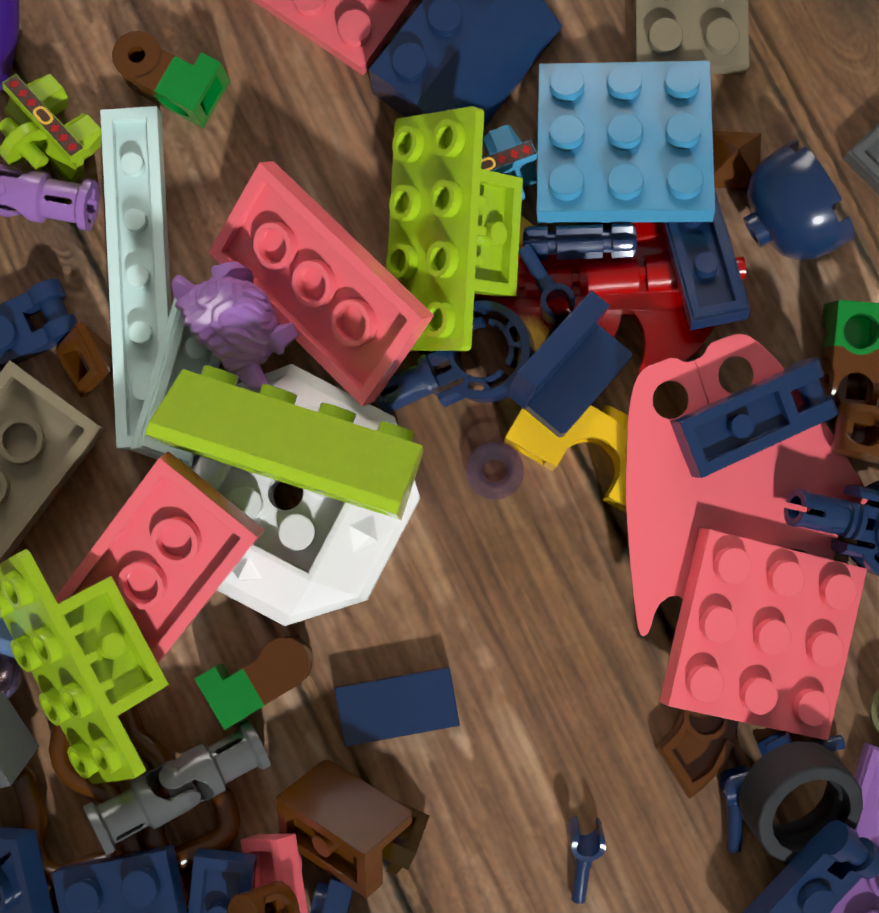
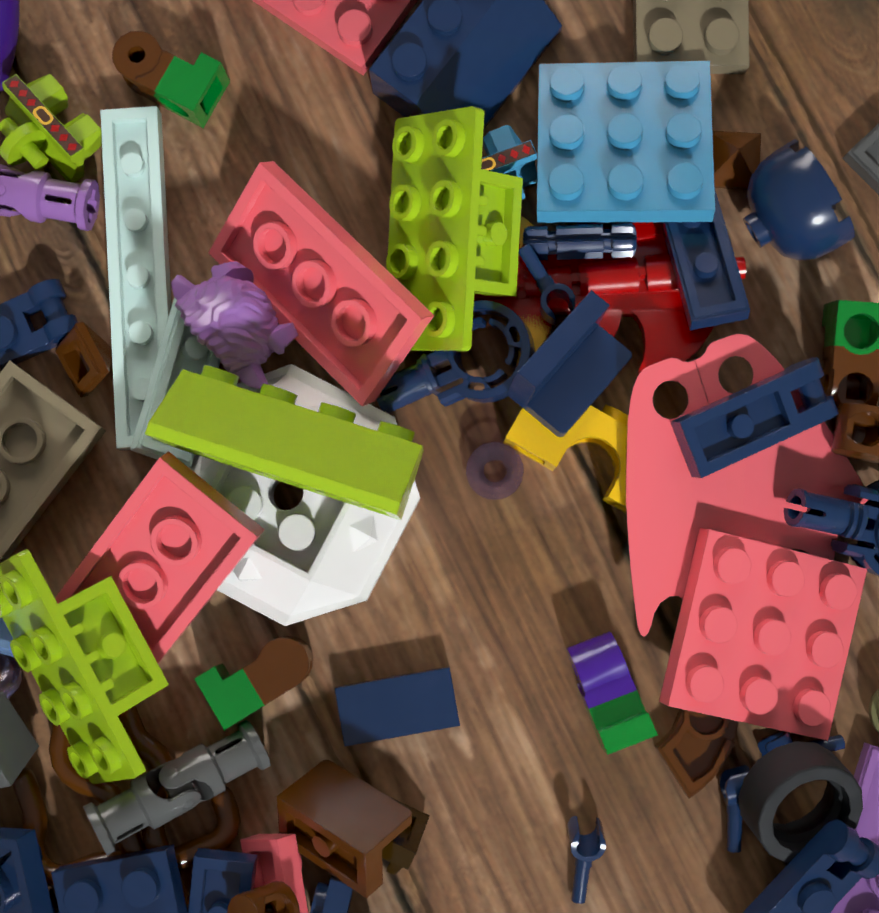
(610, 694): none -> leg

